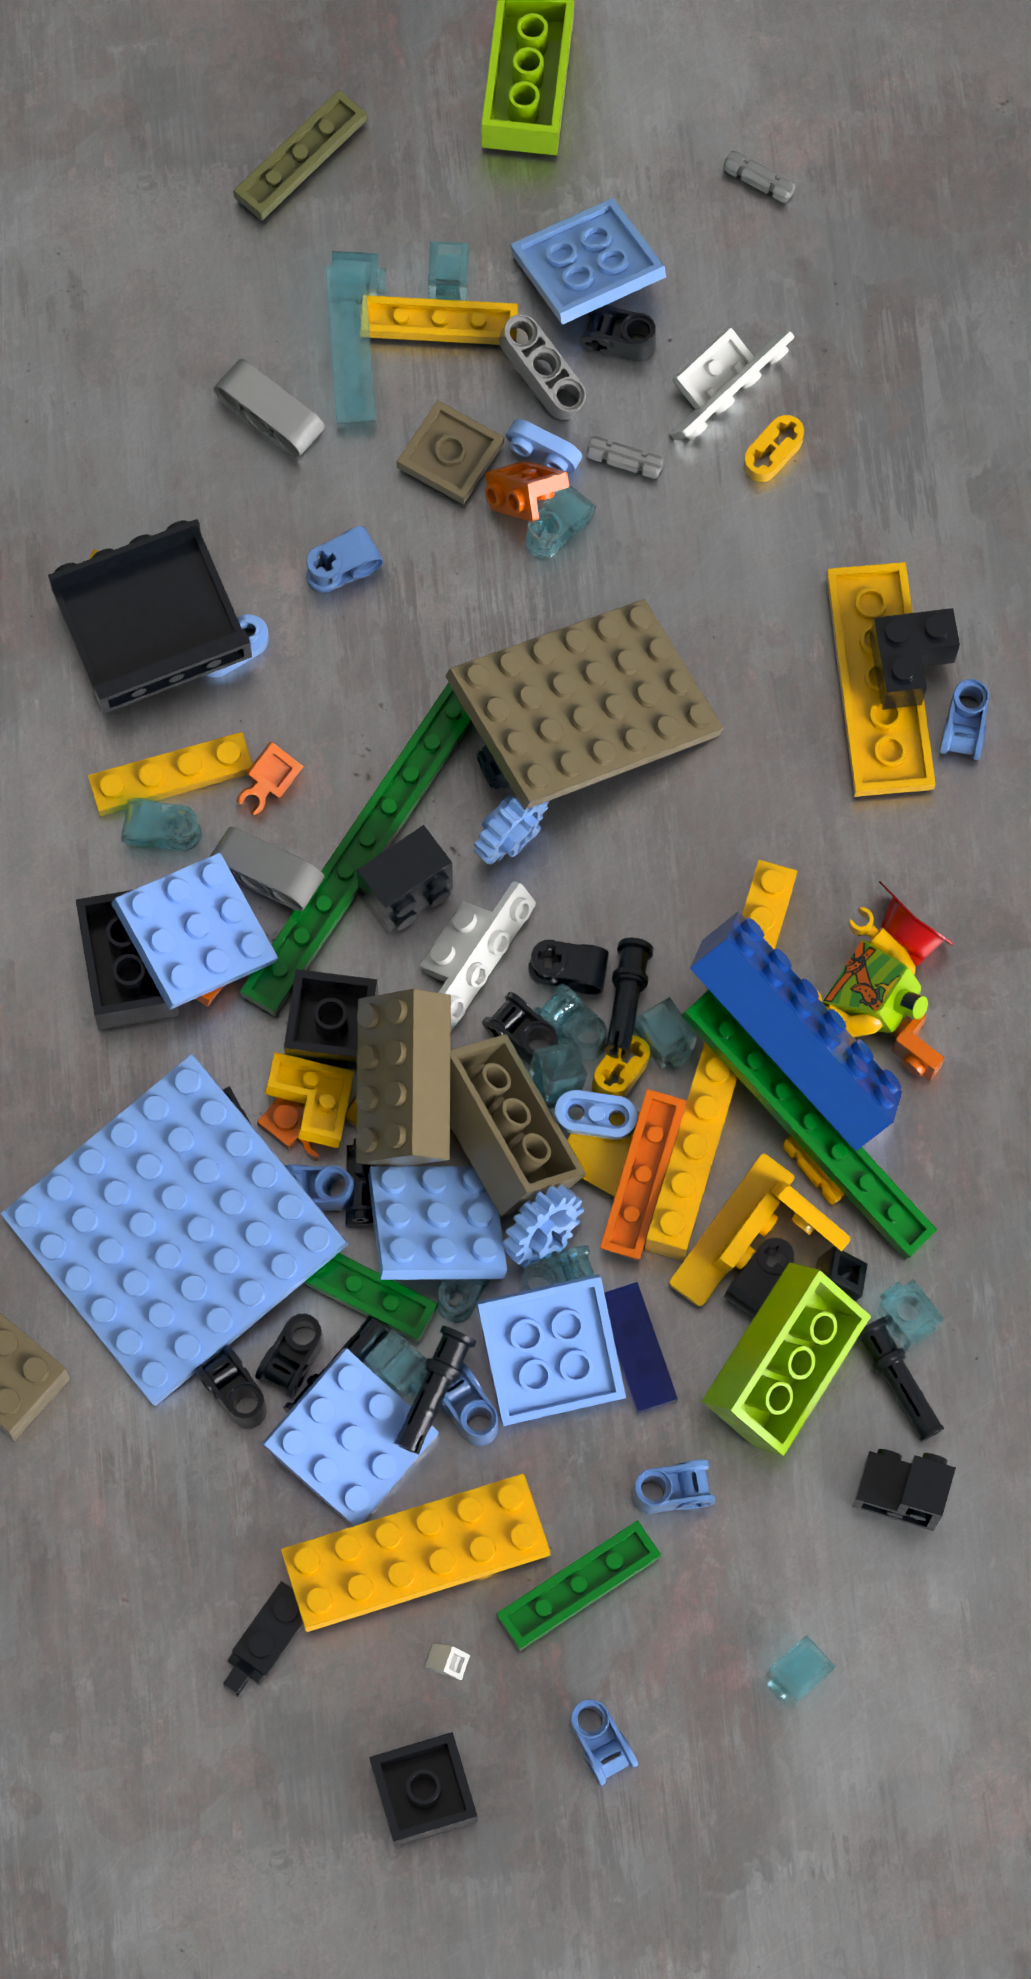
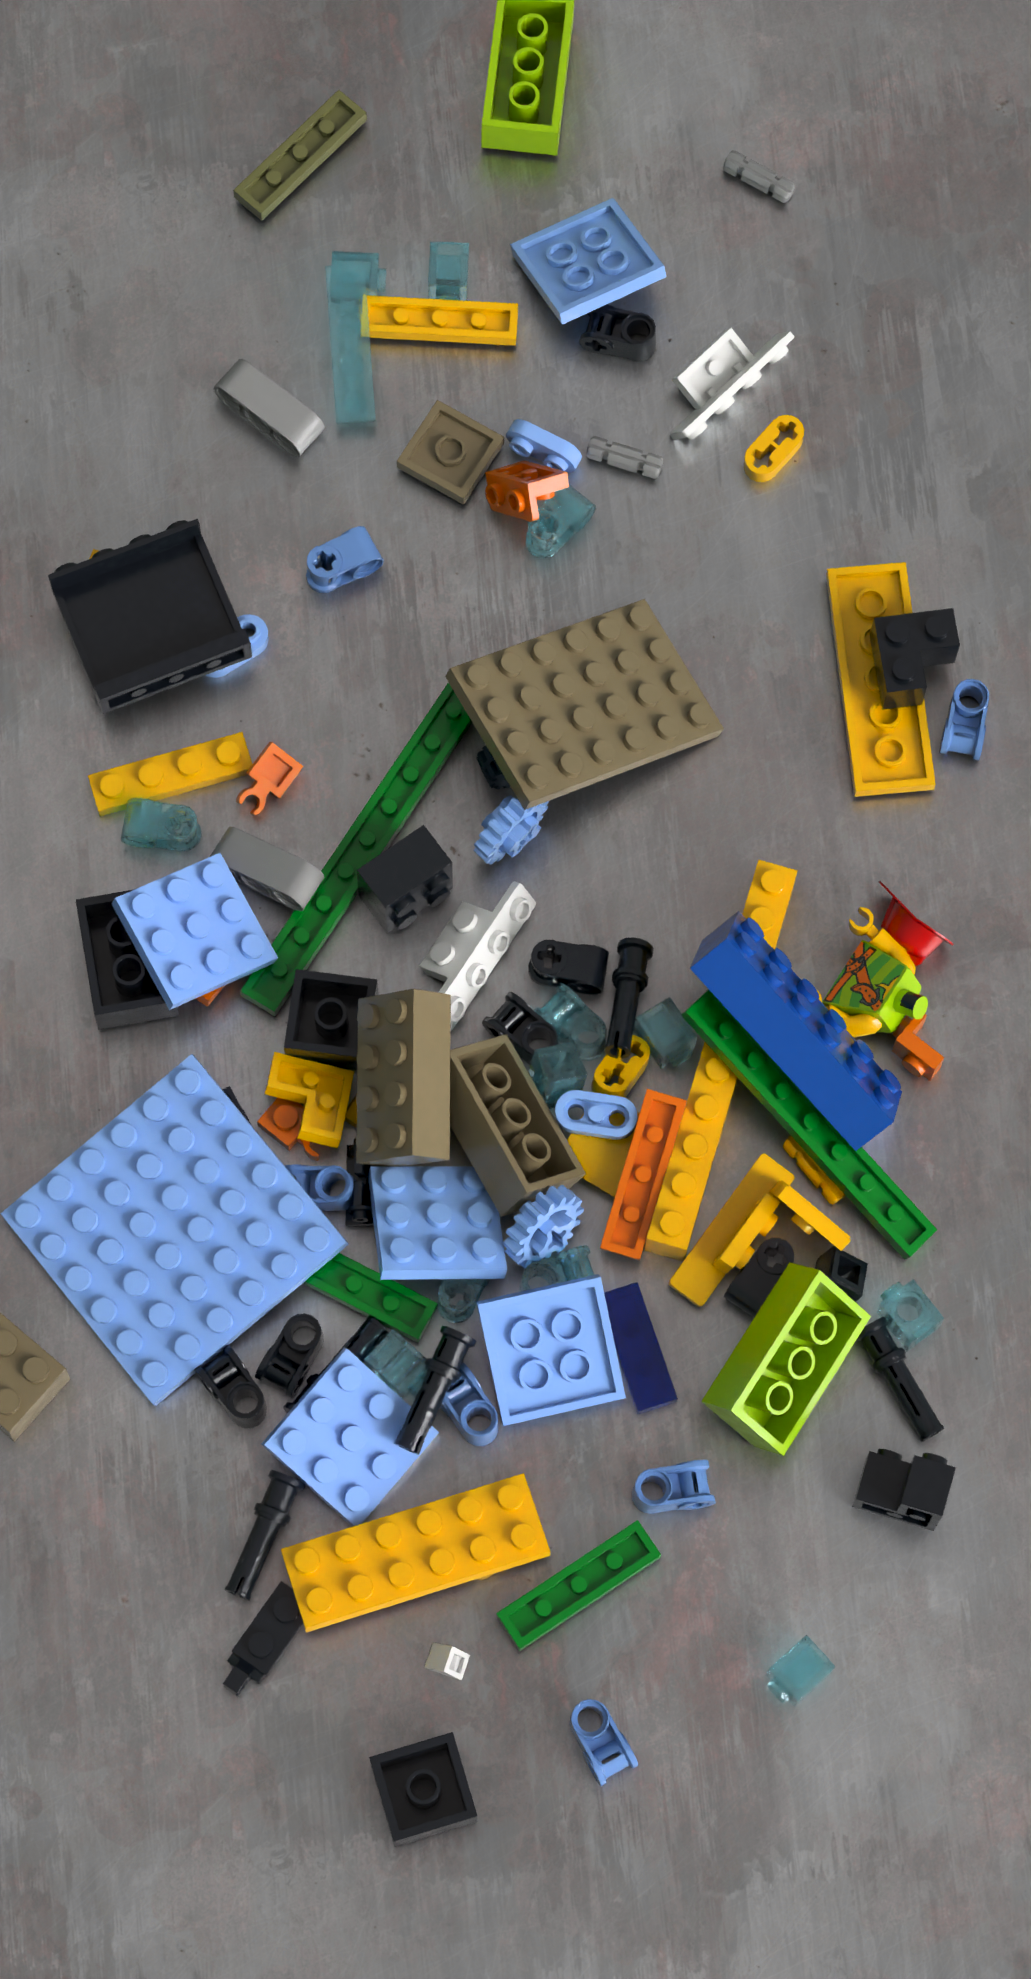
(271, 1515): none -> black pin
(541, 348): light grey beam -> none

